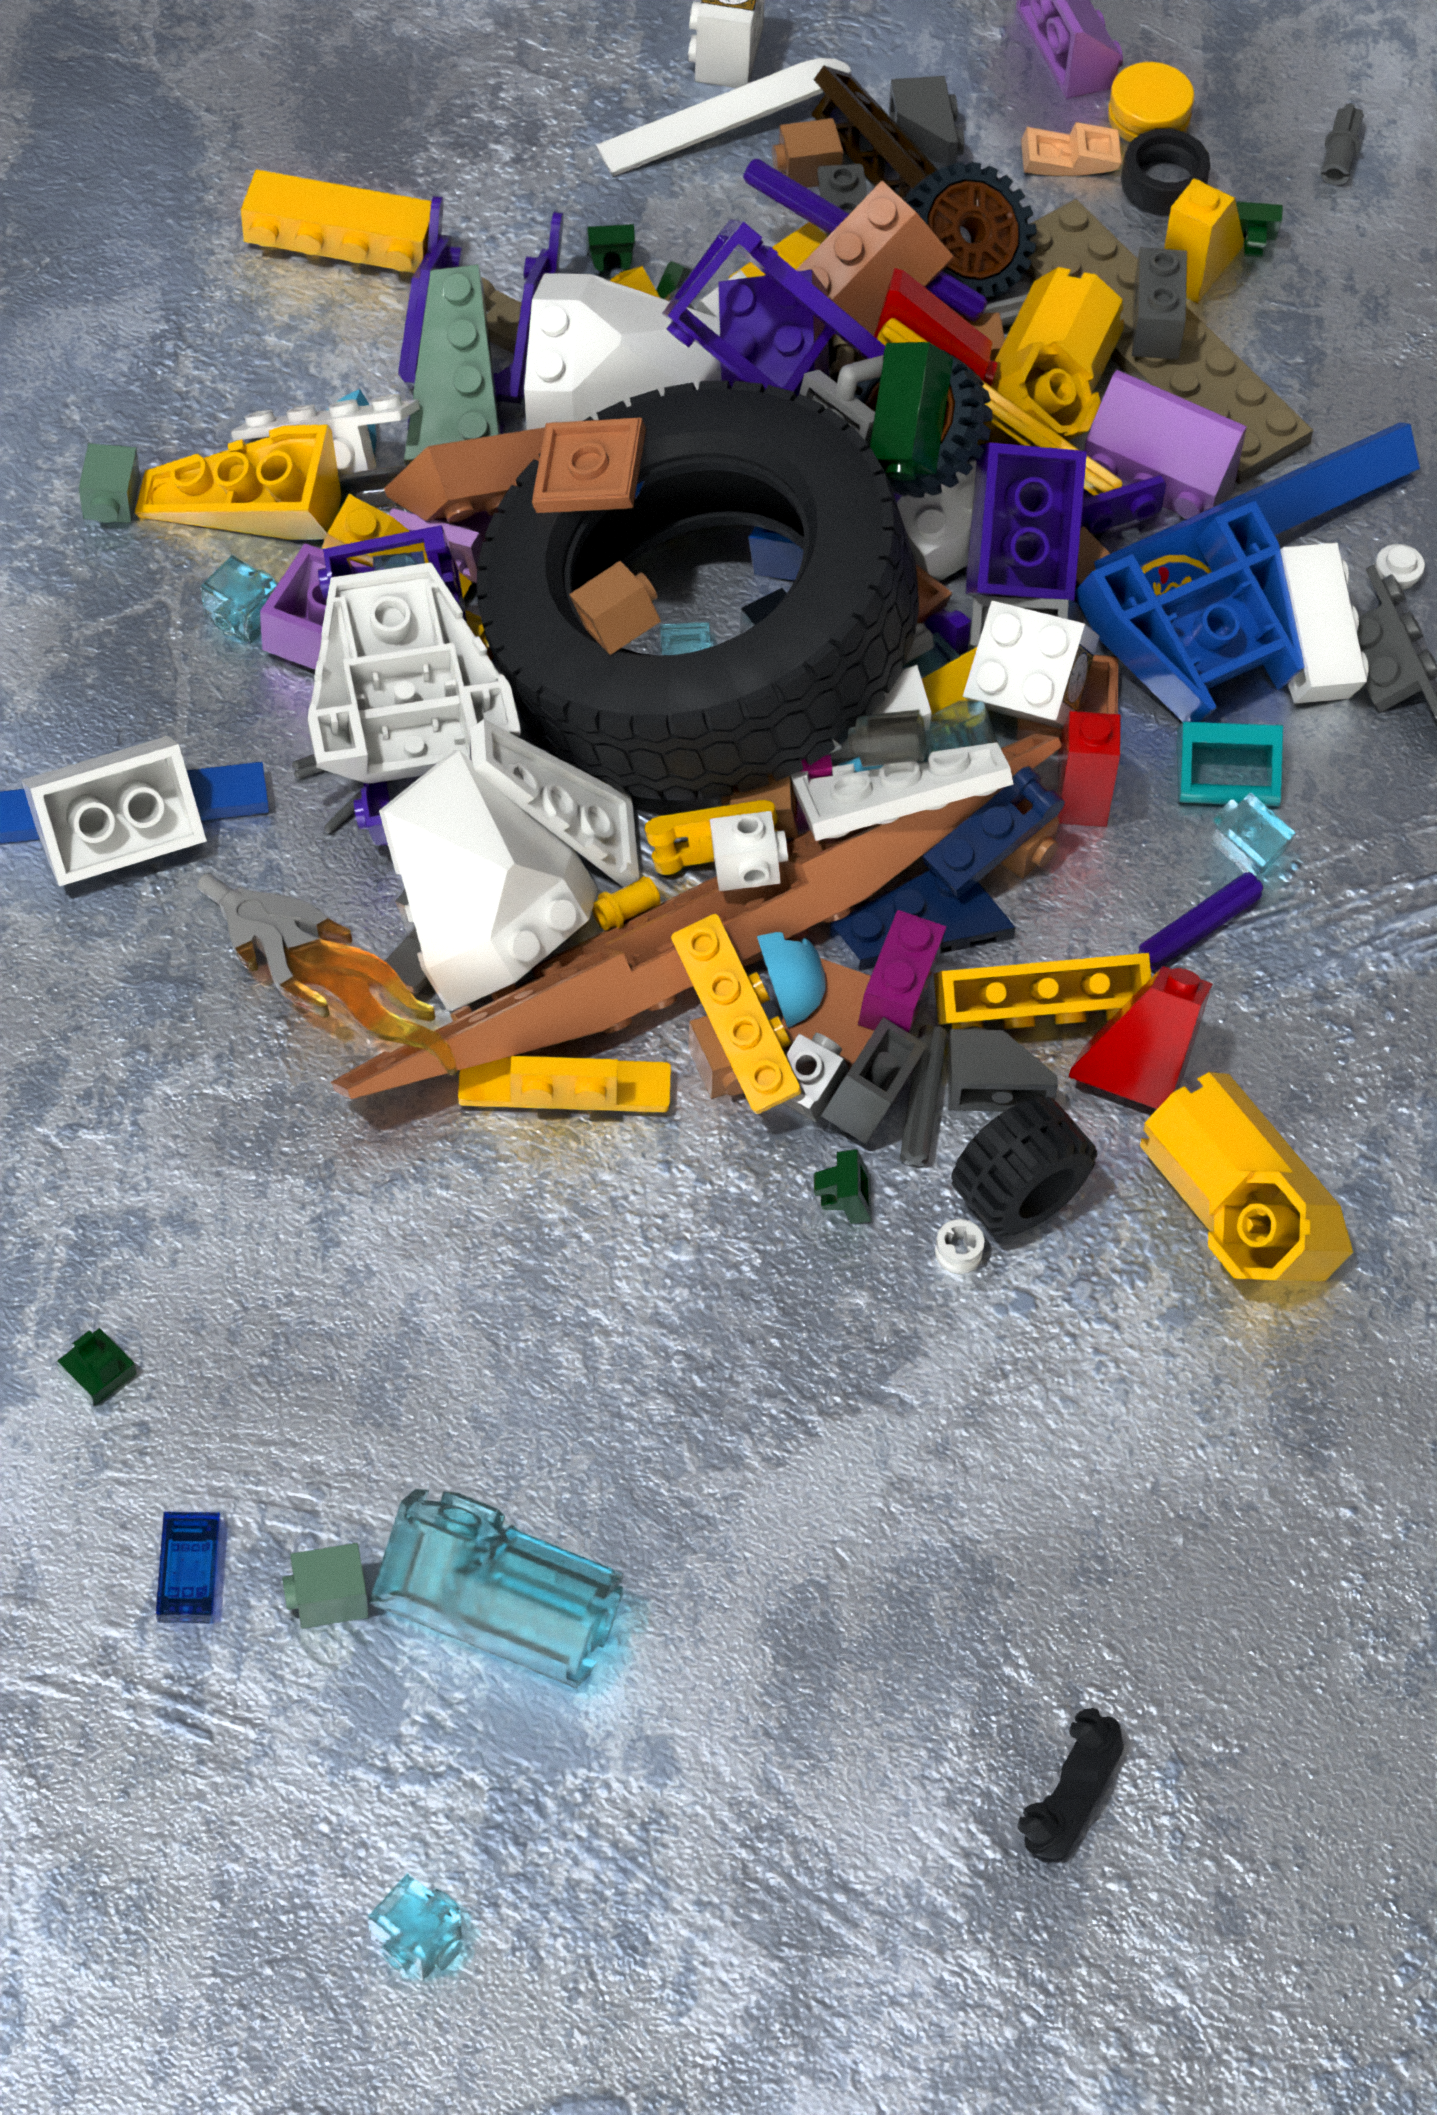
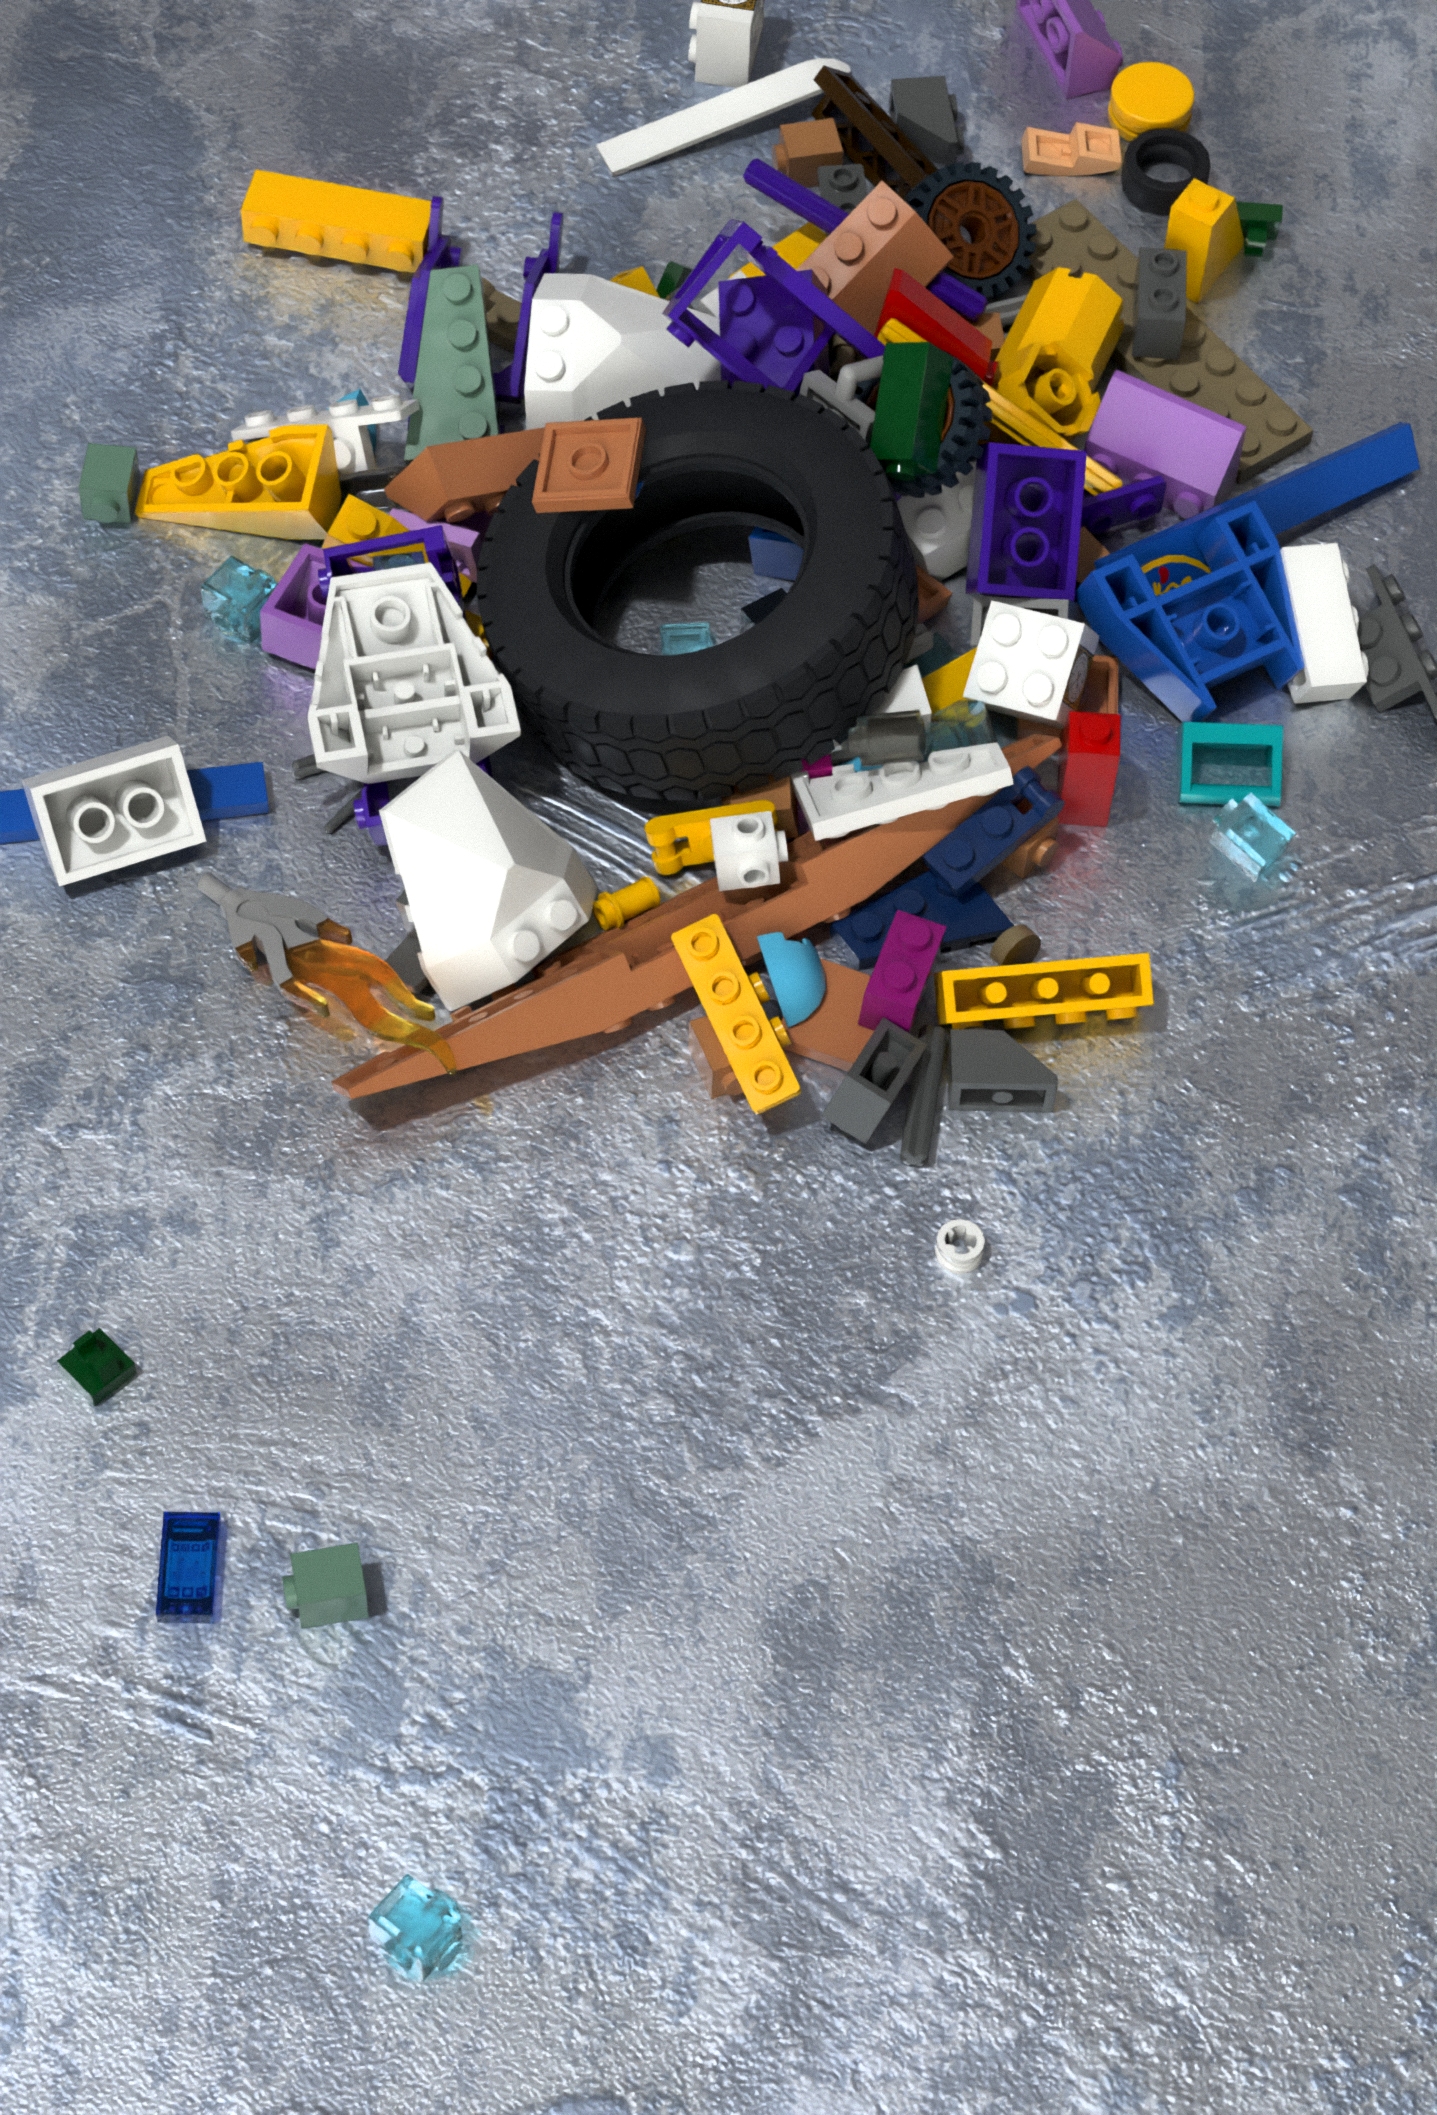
(496, 1586): clear light blue brick -> none
(562, 798): white wing -> none
(567, 1084): yellow bracket -> none
(607, 241): dark green tile -> none
(616, 606): medium nougat brick -> none
(823, 1082): light grey brick -> none
(846, 1187): dark green tile -> none
(953, 628): dark purple tile -> none
(1015, 946): none -> dark tan tile
(1023, 1166): black tyre -> none
(1055, 1823): black piece -> none
(1148, 1040): red slope -> none
(1202, 920): dark purple axle -> none
(1246, 1185): yellow brick -> none
(1342, 145): dark grey axle -> none
(1402, 562): white plate -> none

